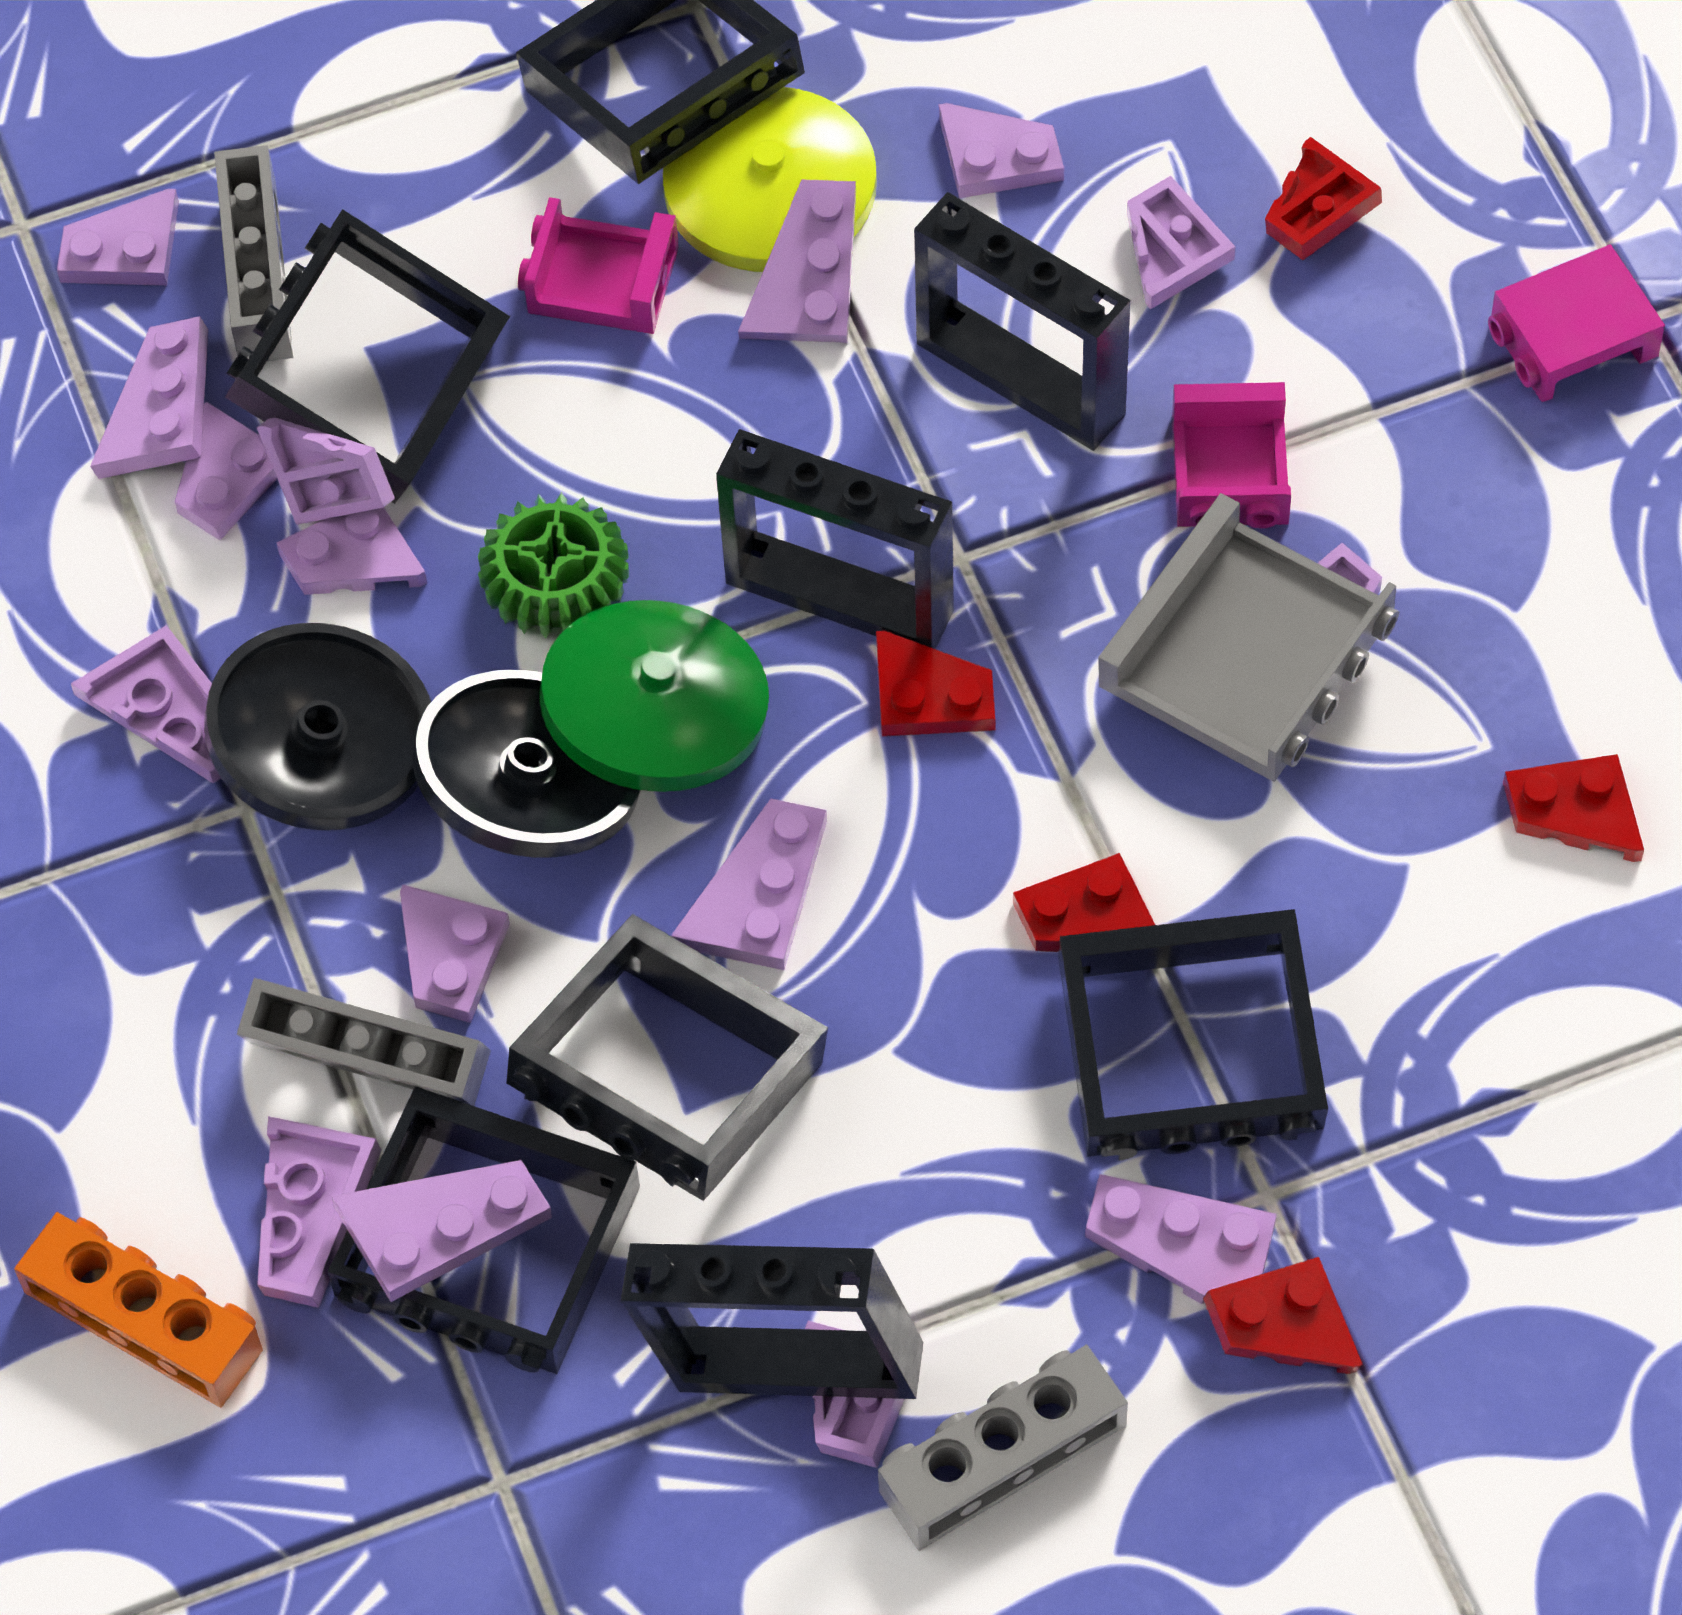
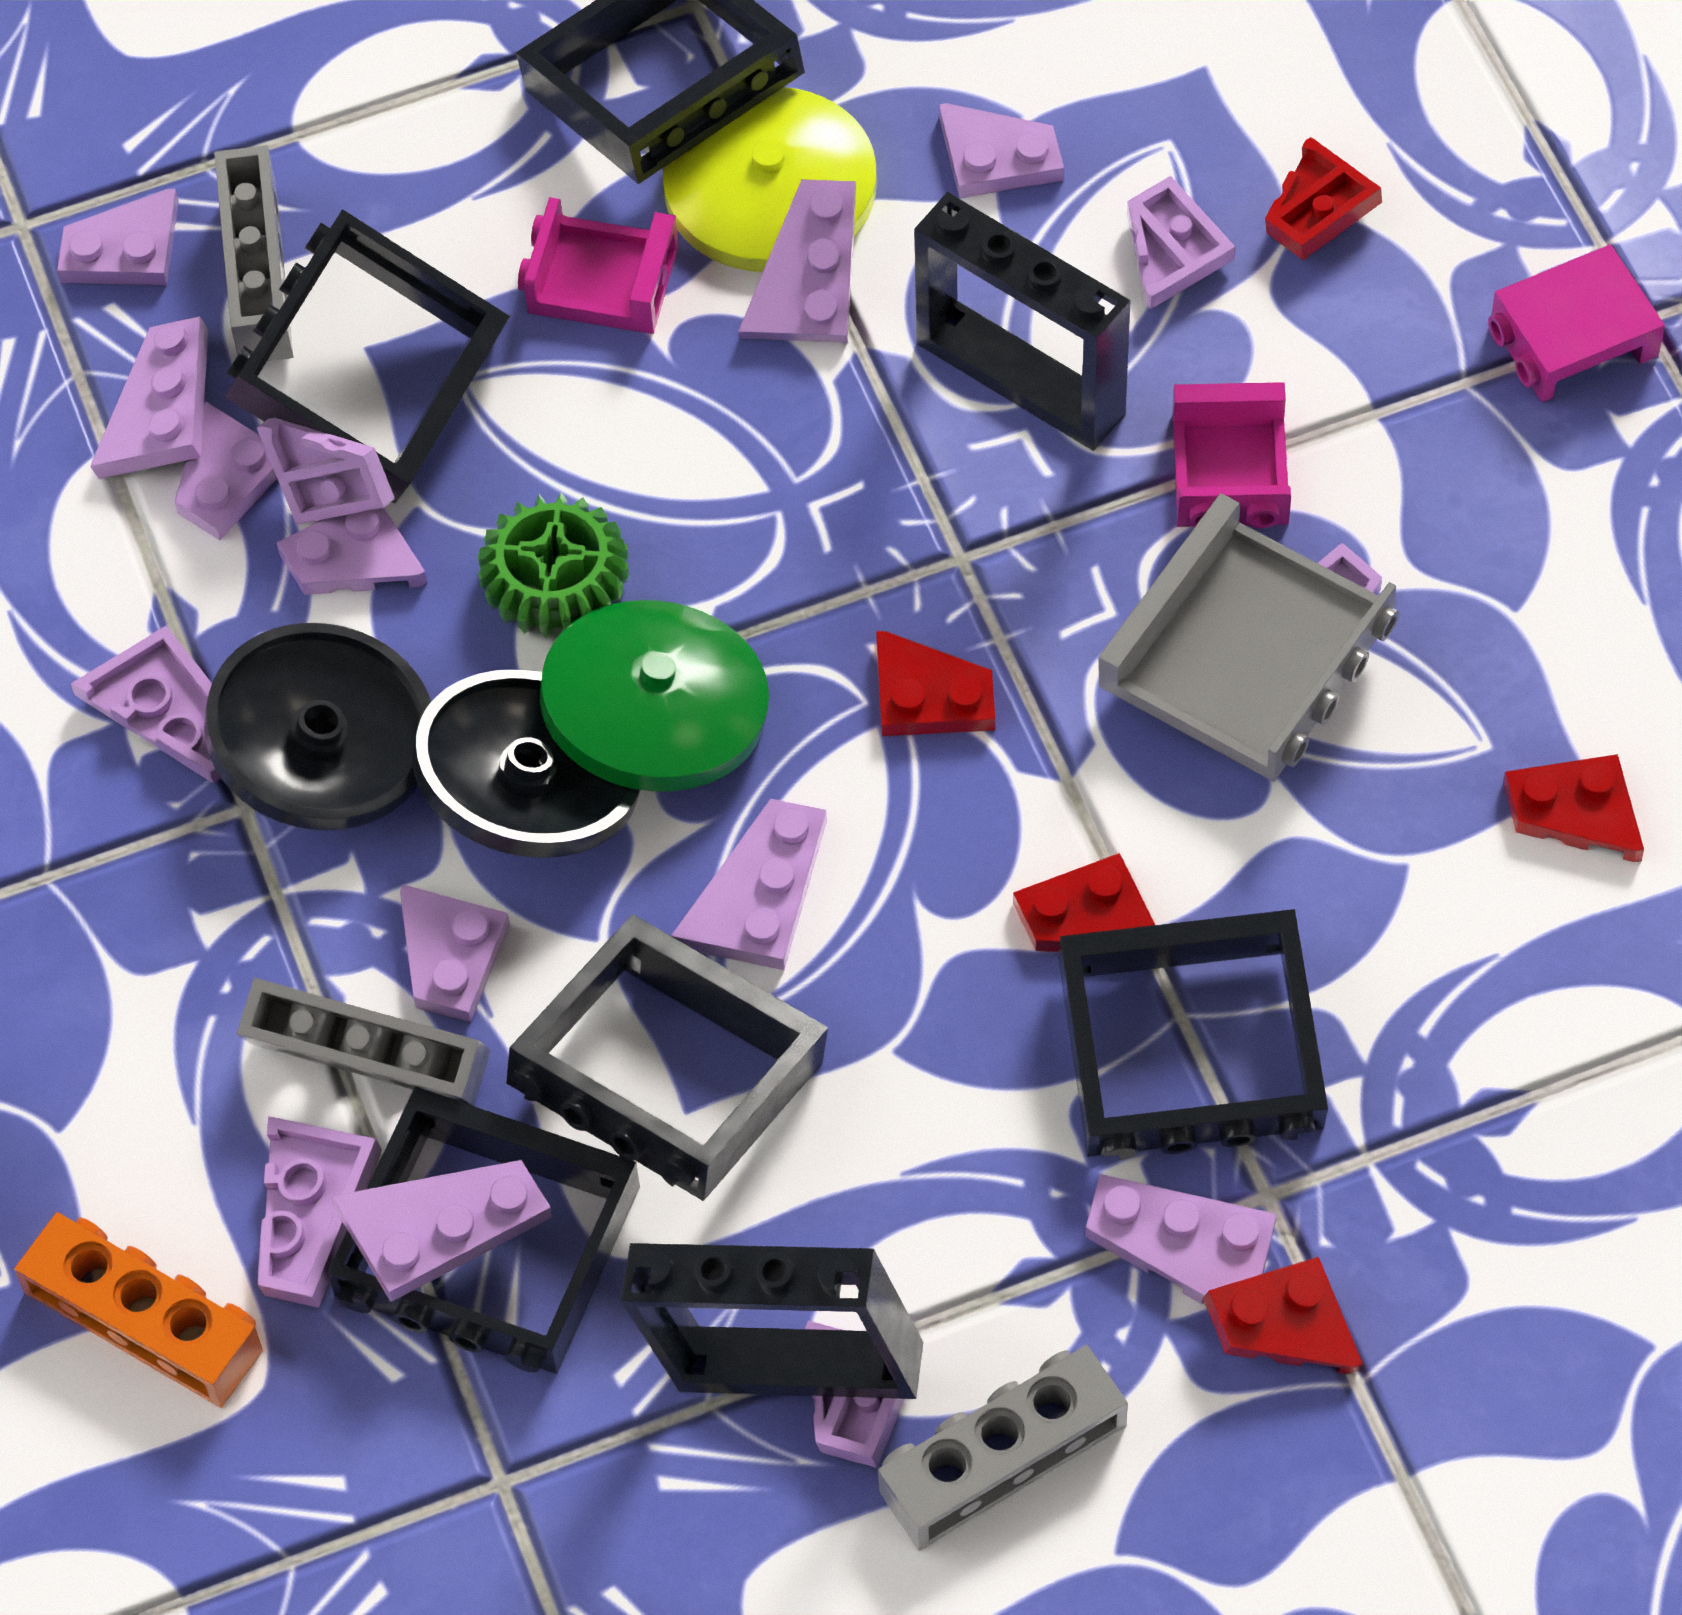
(851, 501): black window -> none

